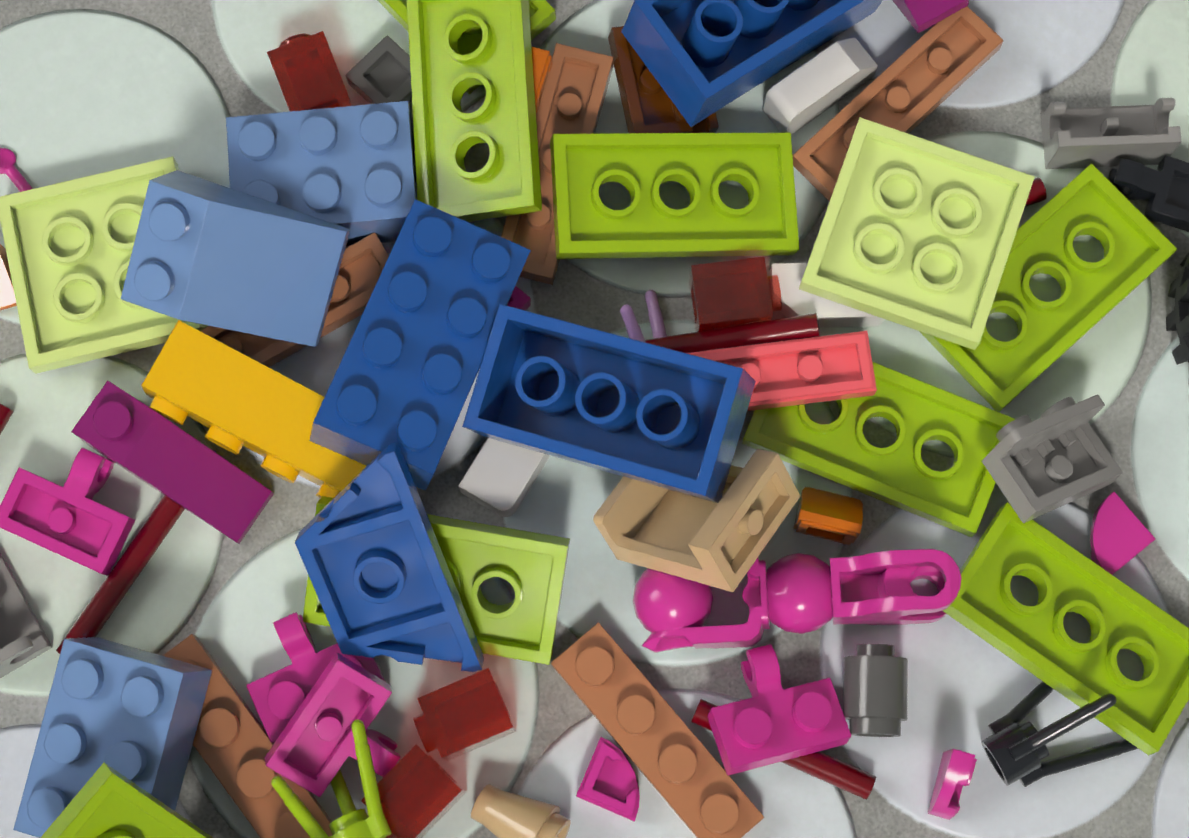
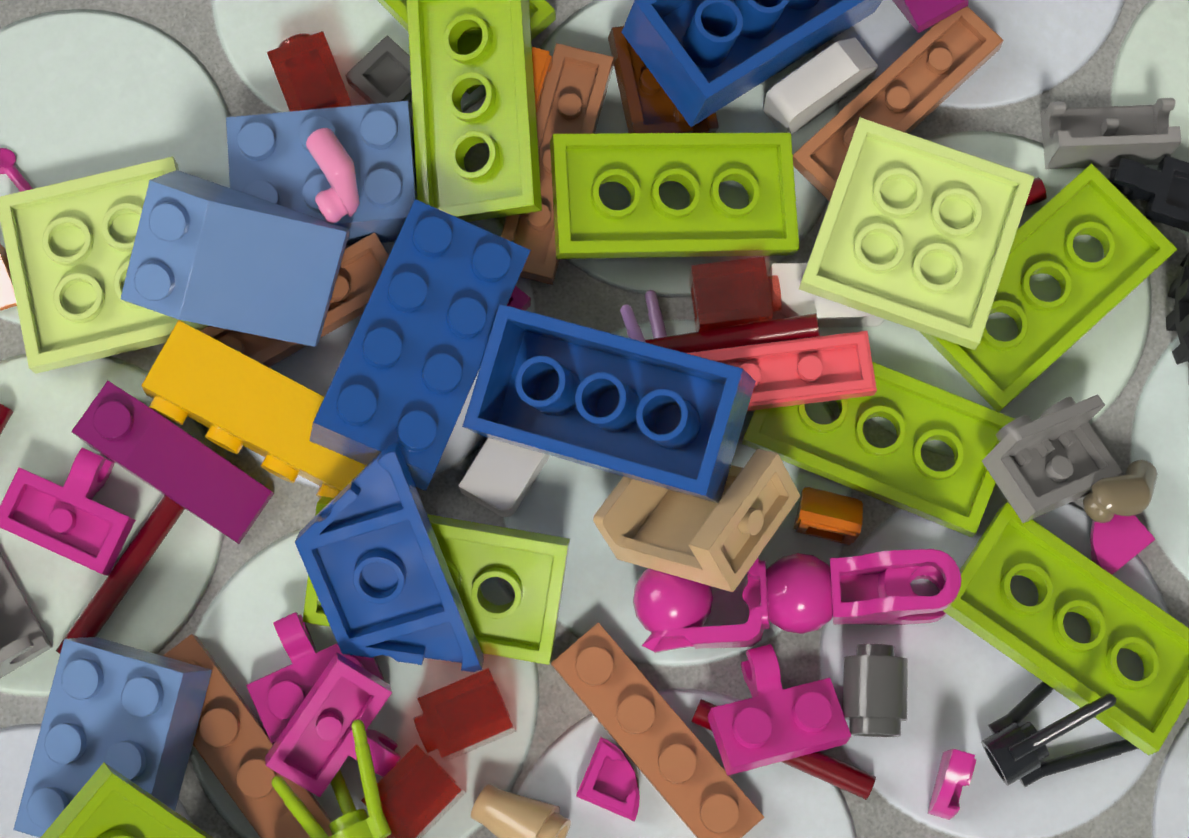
(340, 173): none -> bright pink arm
(1122, 494): none -> dark tan arm

